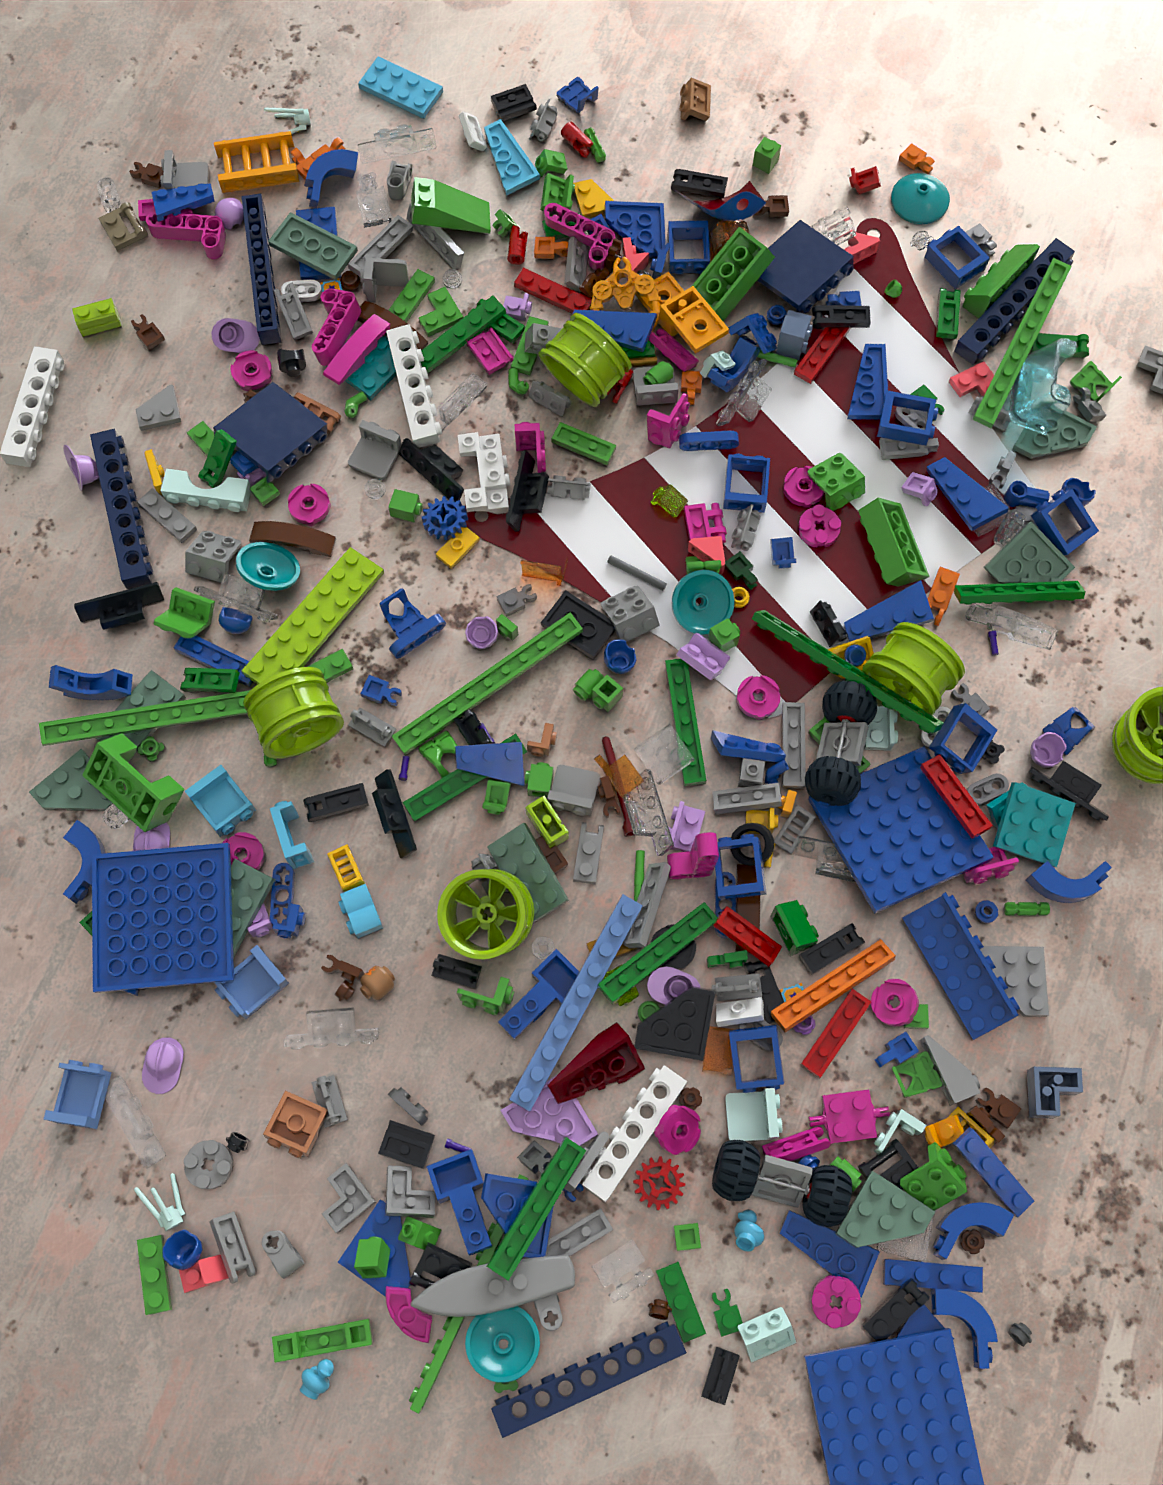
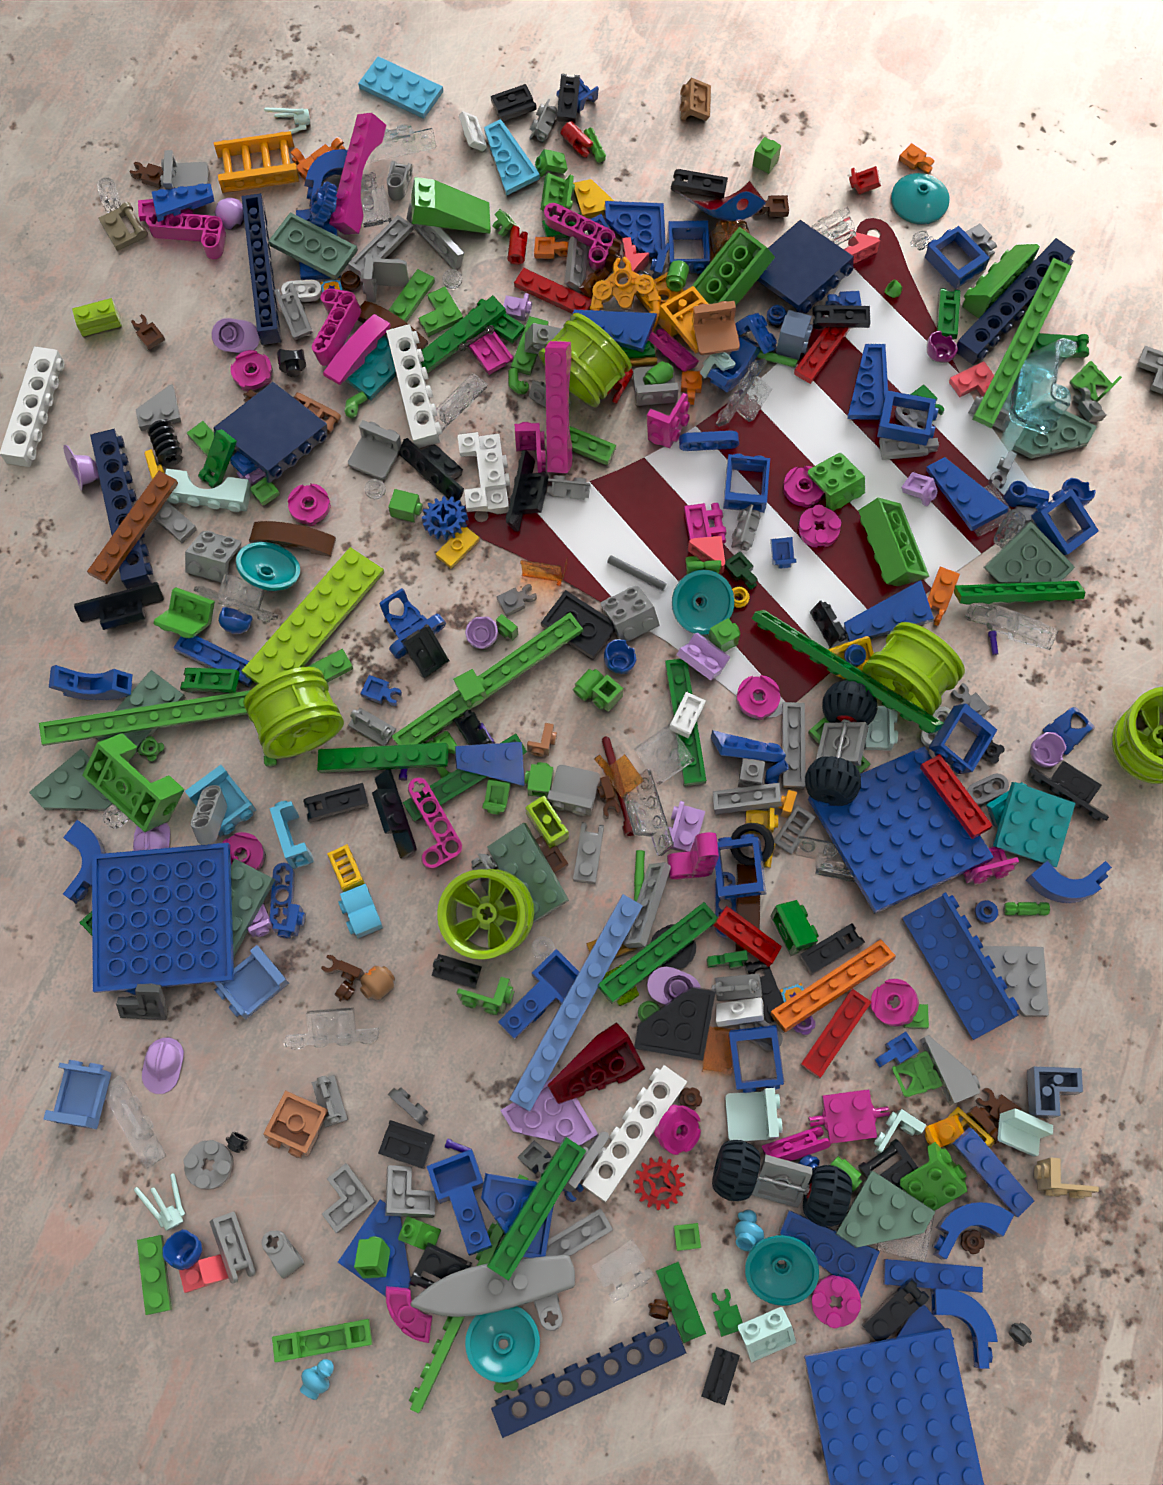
(132, 527): none -> dark orange plate
(147, 1004): none -> dark grey plate
(165, 443): none -> black piece
(209, 815): none -> light grey beam
(323, 203): none -> blue gear
(366, 136): none -> dark pink arch
(382, 757): none -> green plate
(425, 651): none -> black plate
(430, 820): none -> dark pink beam
(471, 688): none -> bright green brick
(489, 330): none -> clear smoke hinge
(557, 406): none -> dark pink arch
(568, 98): none -> black plate
(669, 499): clear neon green bracket -> none
(677, 275): none -> bright green brick
(687, 715): none -> white plate
(715, 327): none -> nougat bracket
(785, 1282): none -> teal dish
(941, 348): none -> magenta hair
(1022, 1131): none -> light aqua panel
(1048, 1178): none -> tan bracket

